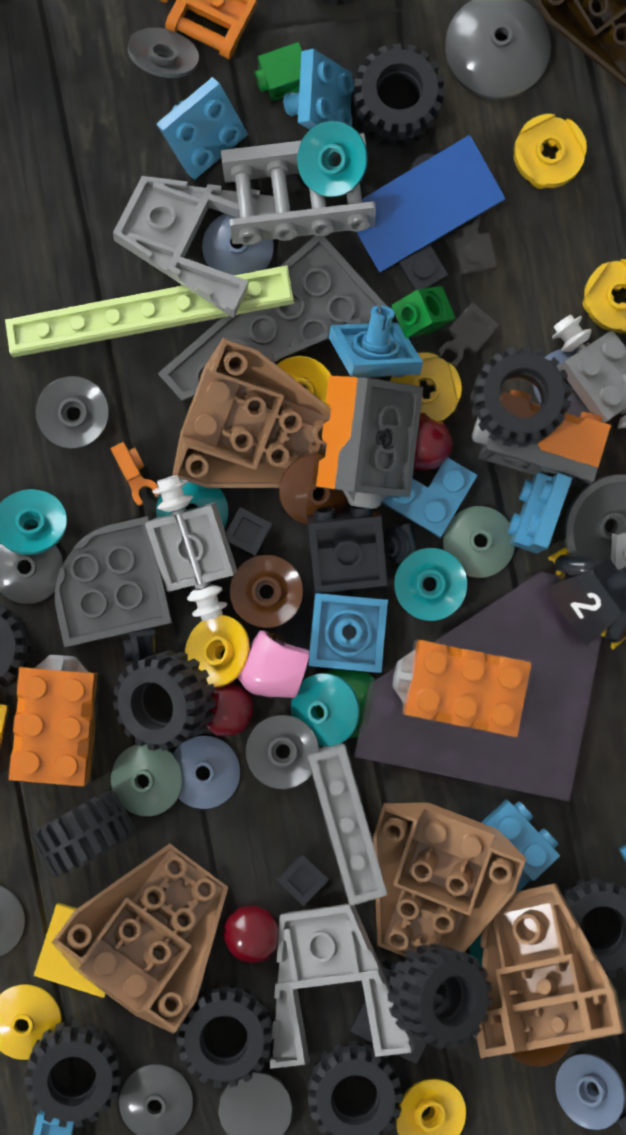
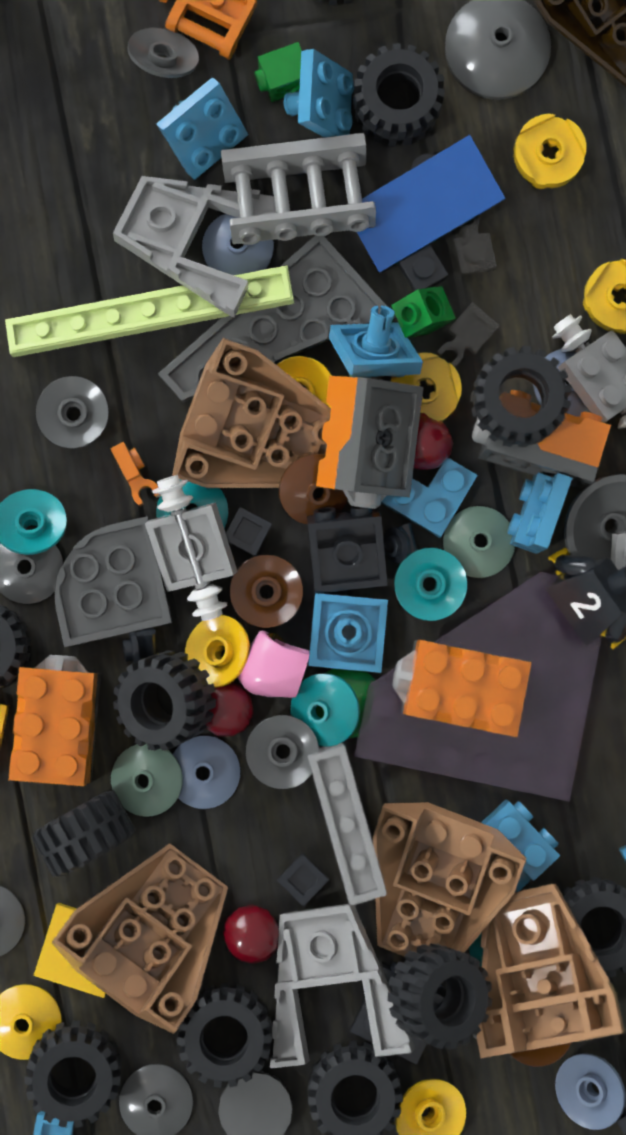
(316, 155): teal dish -> none

